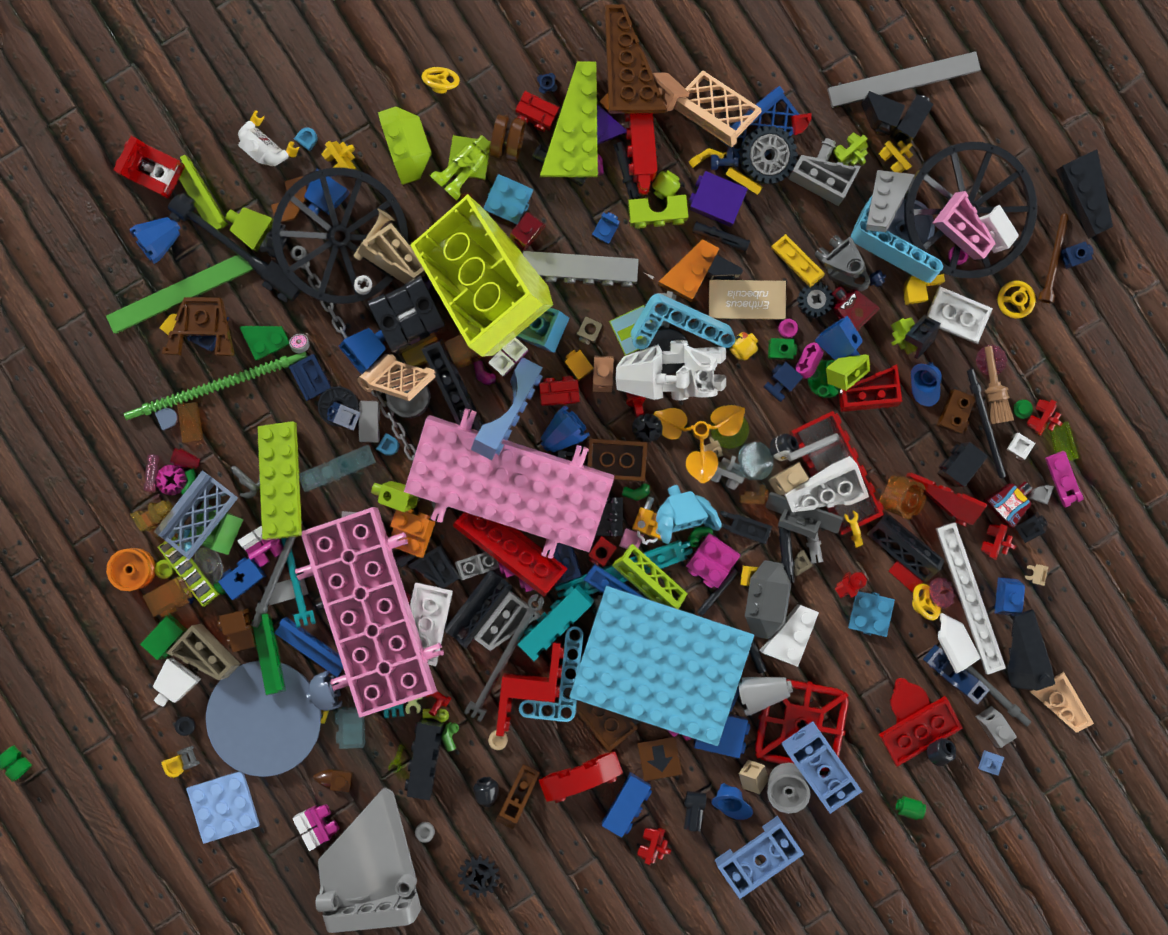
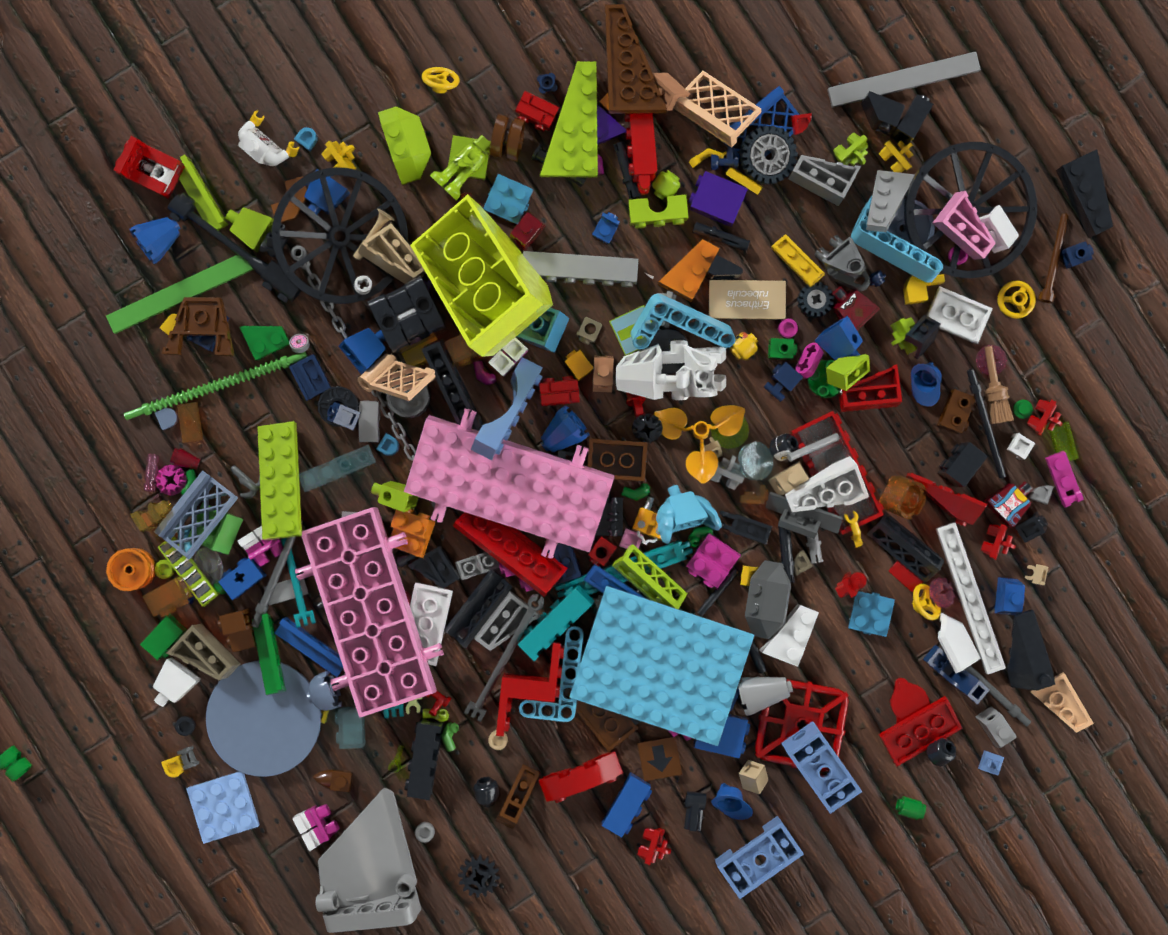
(788, 788): light grey wheel -> none
(827, 148): light grey pin -> none

